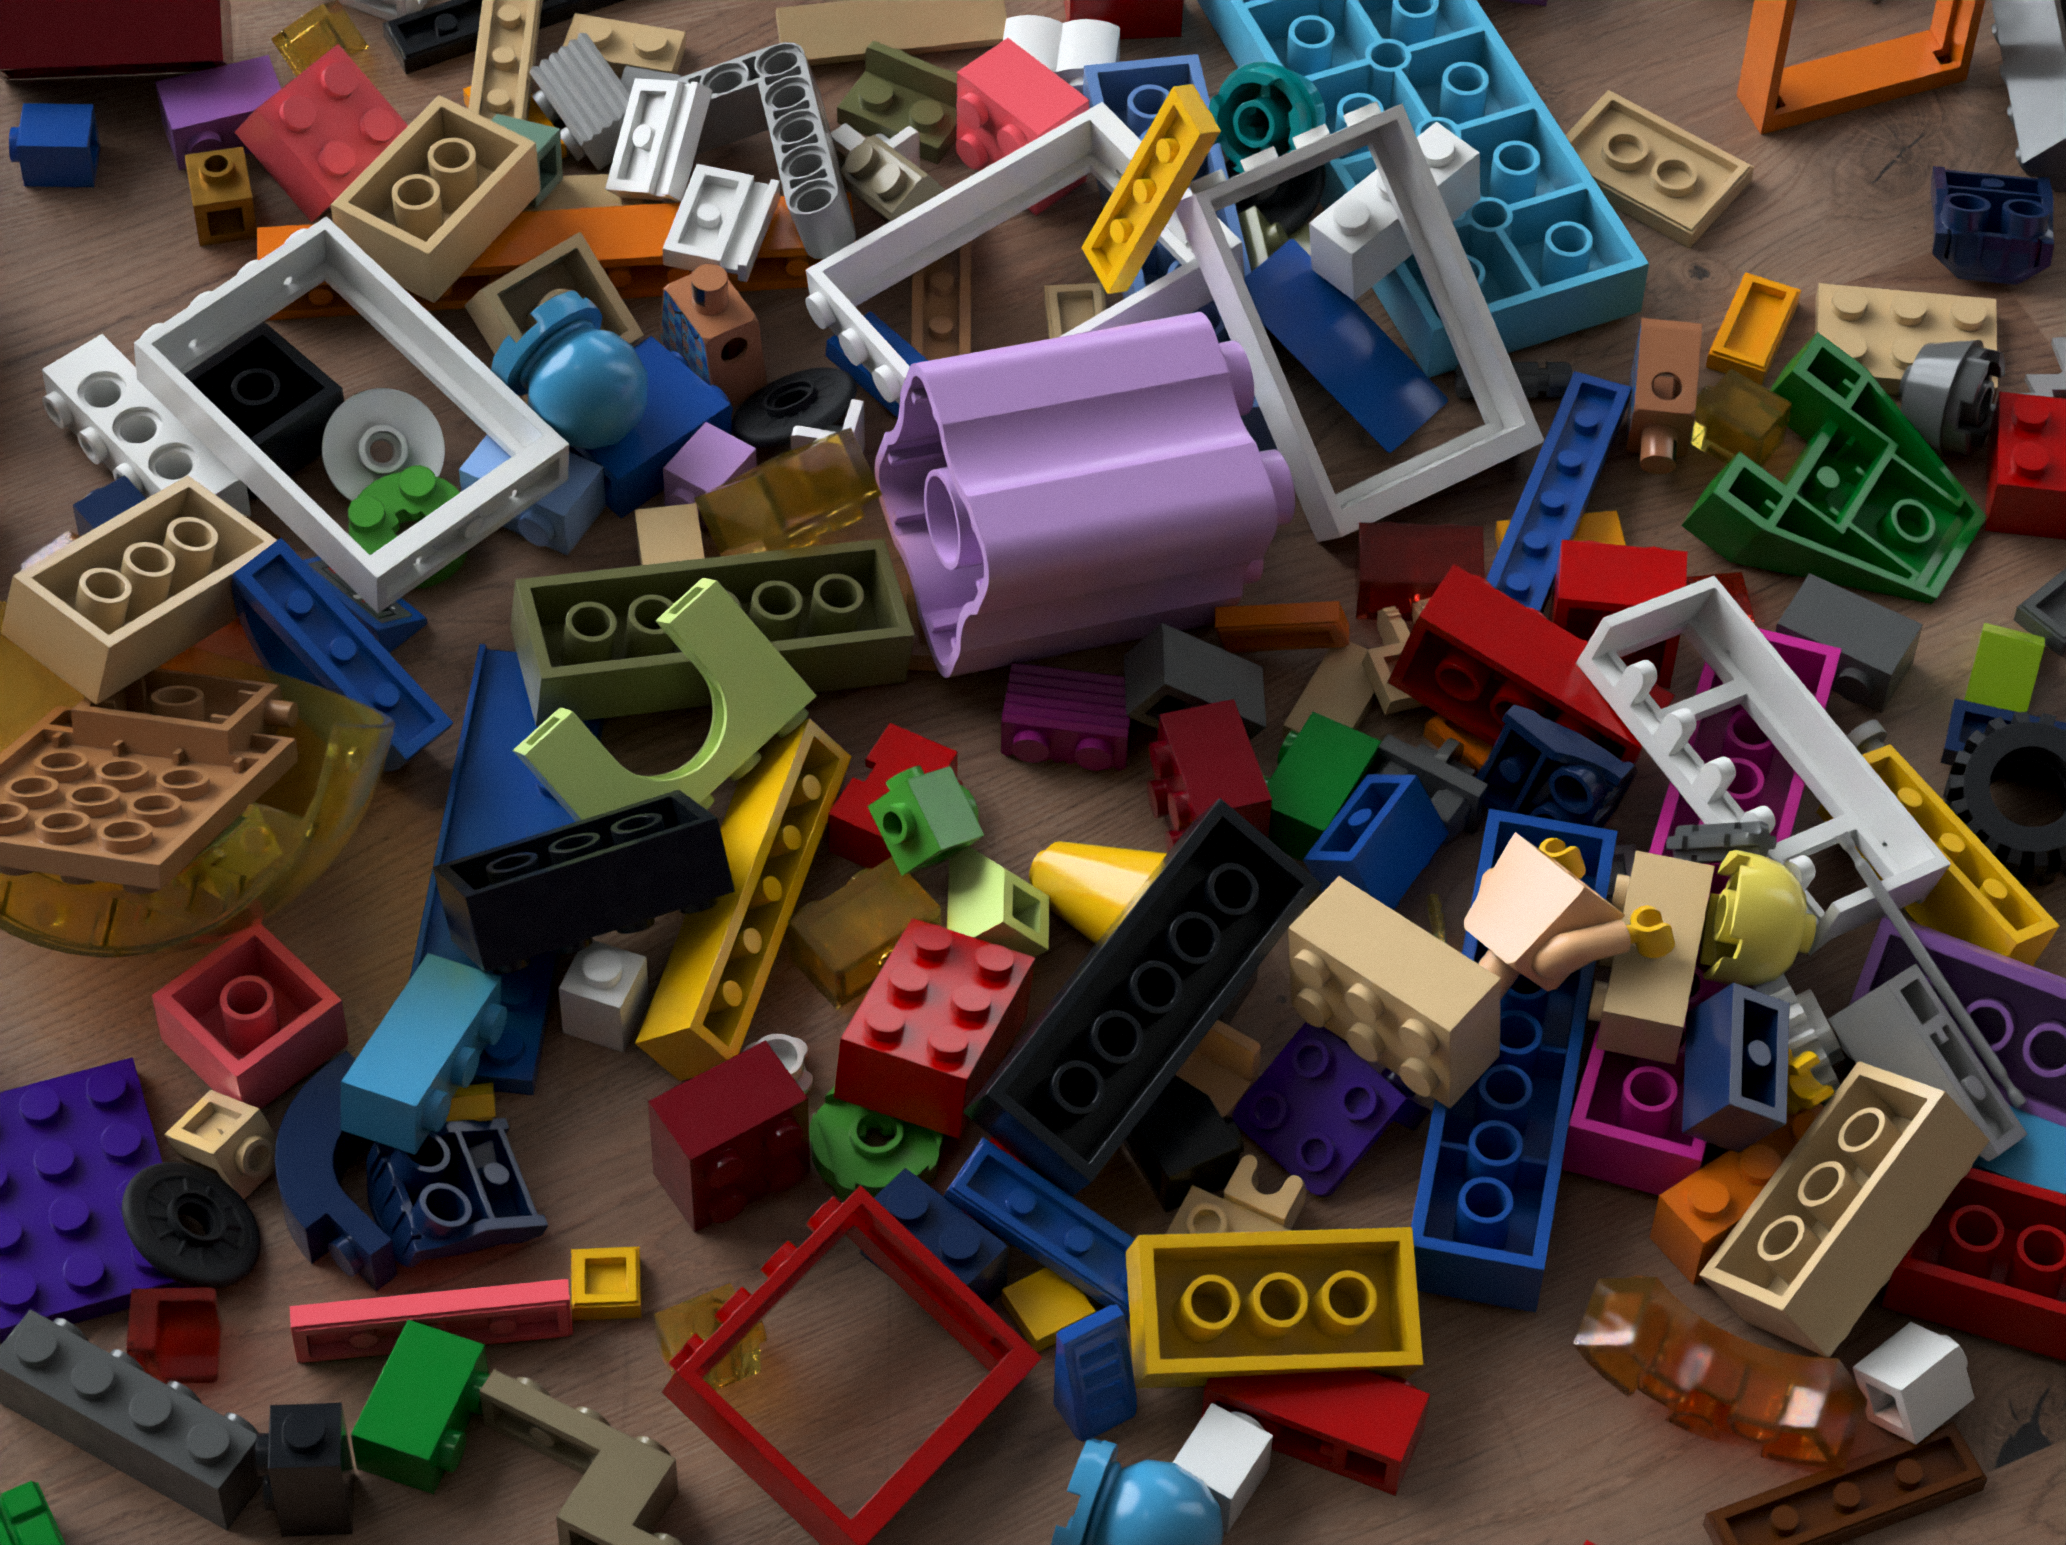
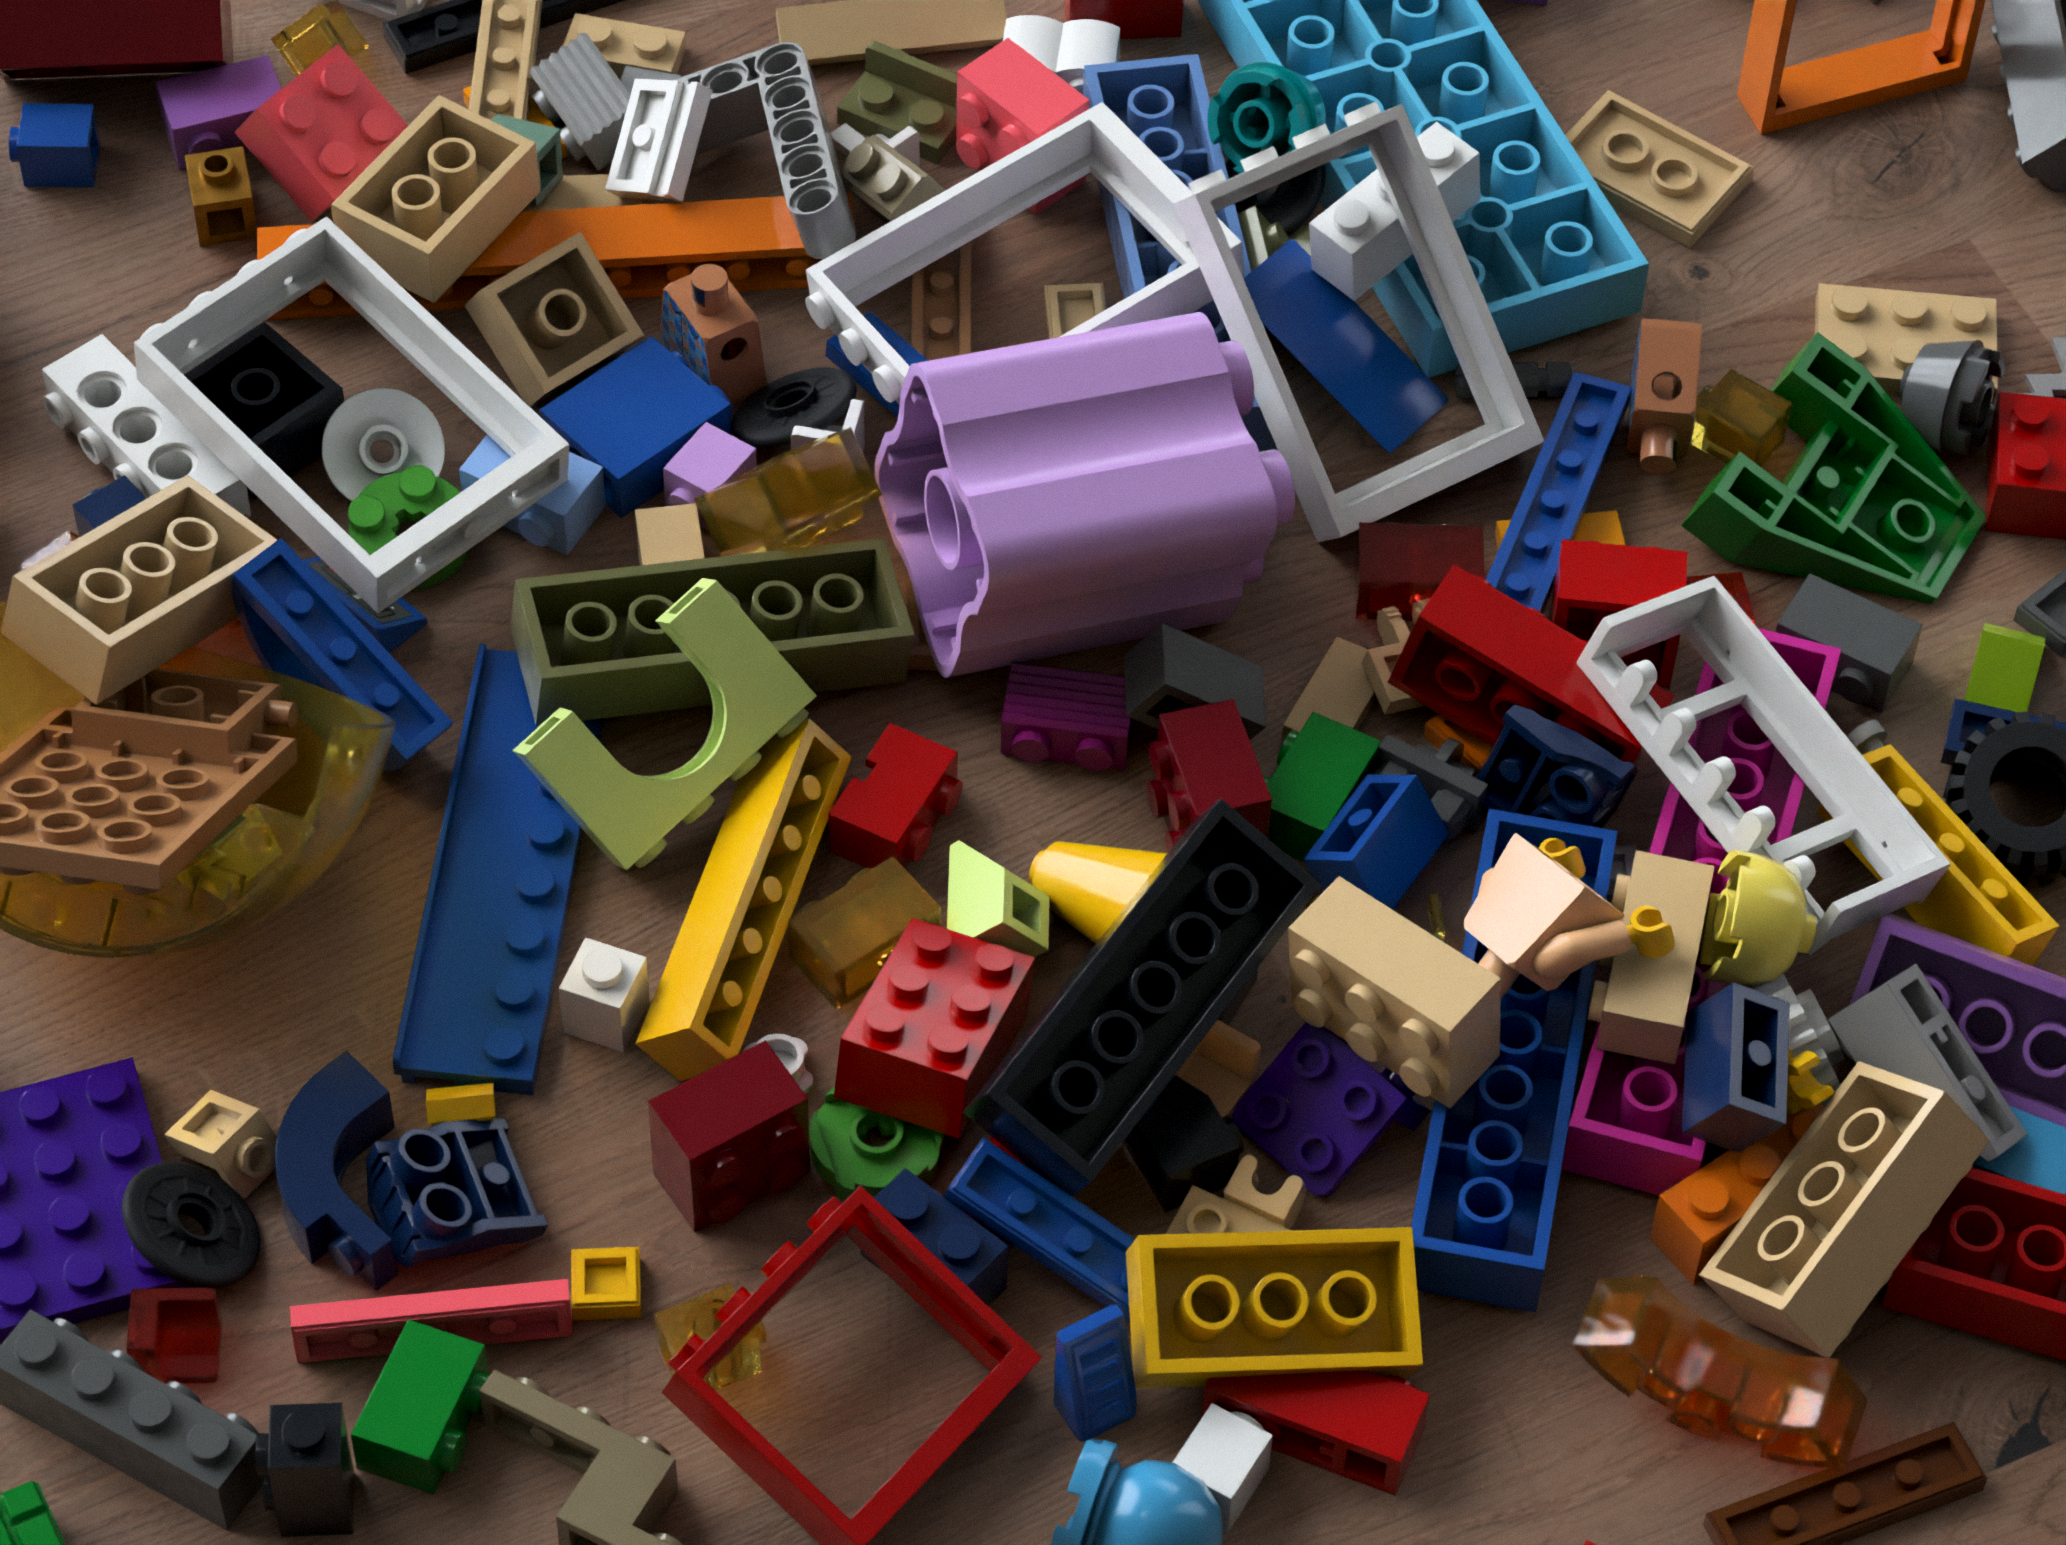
(251, 1018): coral brick -> none
(422, 1054): dark azure brick -> none
(575, 374): dark azure tile -> none
(584, 881): black brick -> none
(721, 221): white plate -> none
(926, 818): bright green brick -> none
(1044, 1306): yellow tile -> none
(1151, 188): yellow plate -> none
(1282, 626): orange tile -> none
(1713, 841): dark grey axle -> none
(1753, 327): light orange tile -> none
(1914, 1382): white brick -> none
(1931, 969): light grey piece -> none
(1992, 225): dark blue slope -> none

